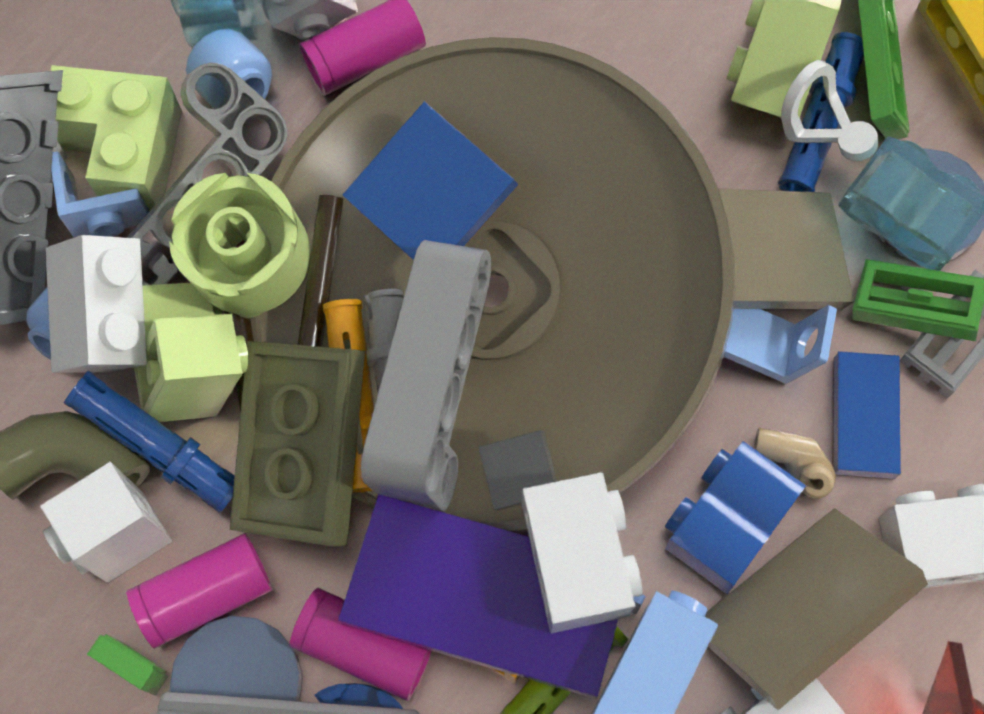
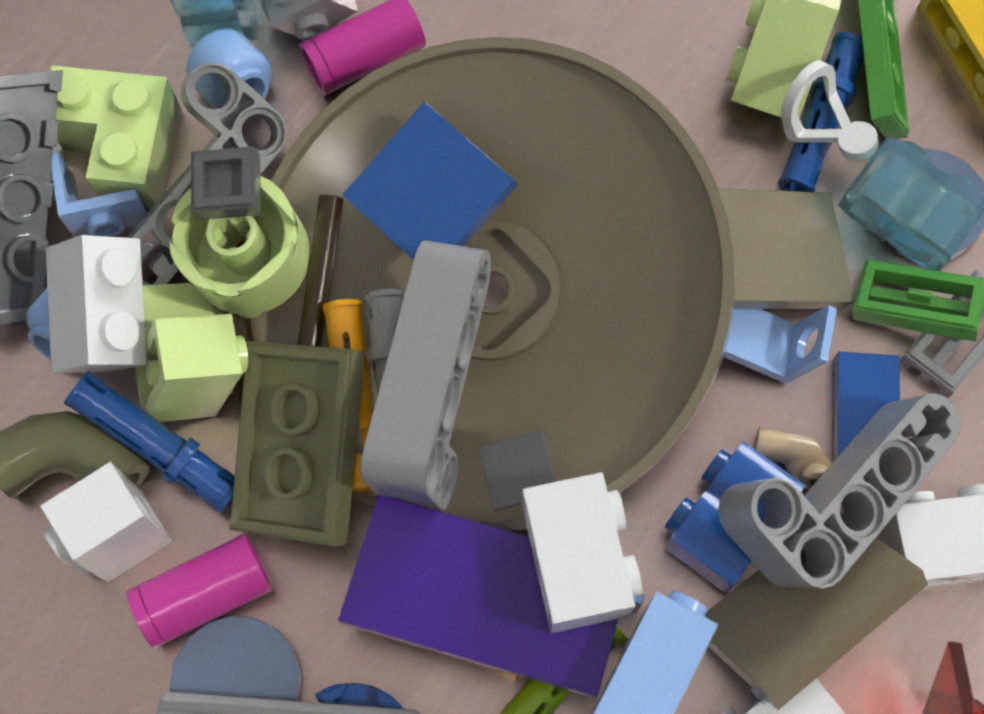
(128, 664): bright green tile -> none
(225, 183): none -> dark grey tile
(365, 655): dark pink pin -> none
(852, 481): none -> light grey beam

